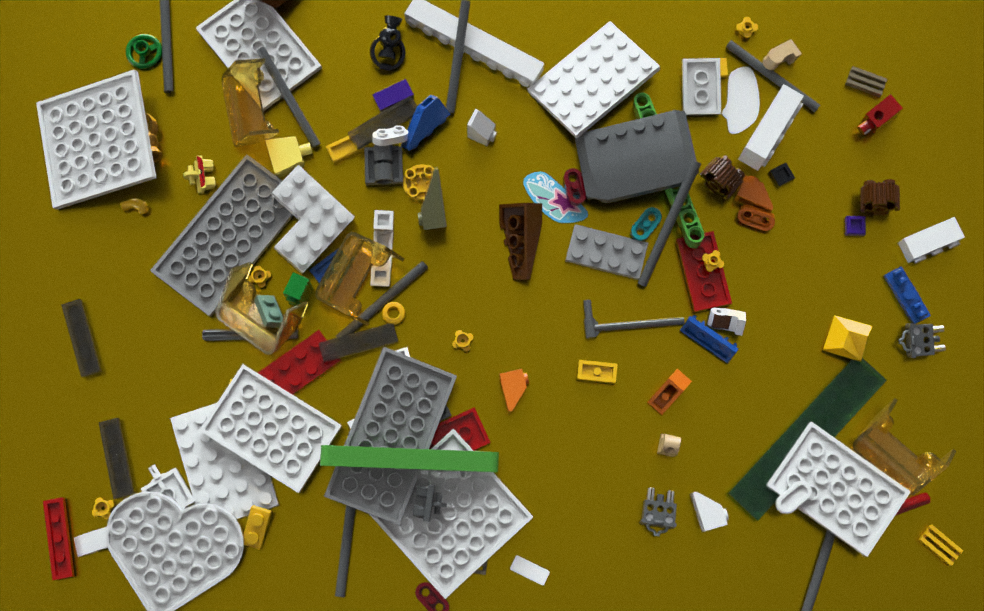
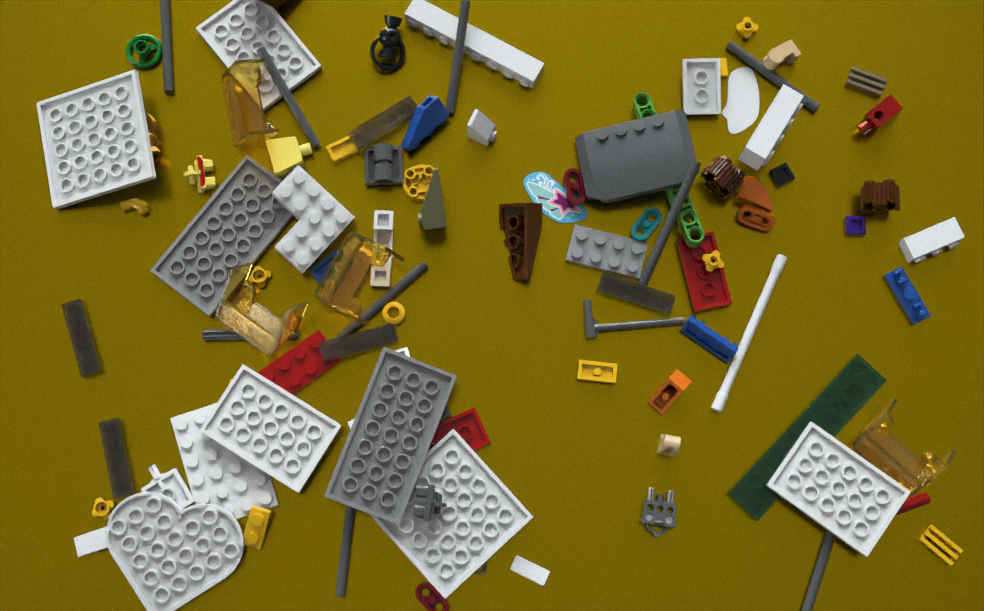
(58, 538): red plate -> none
(269, 311): sand green plate -> none
(297, 289): green brick -> none
(390, 136): white plate -> none
(392, 95): dark purple tile -> none
(409, 458): bright green beam -> none
(462, 335): yellow plate -> none
(513, 387): orange slope -> none
(593, 79): white plate -> none
(636, 293): none -> clear smoke plate
(708, 512): white slope -> none
(722, 395): none -> white piece
(727, 319): white leg -> none
(793, 497): white tile -> none
(847, 338): yellow slope -> none
(915, 336): dark grey piece -> none

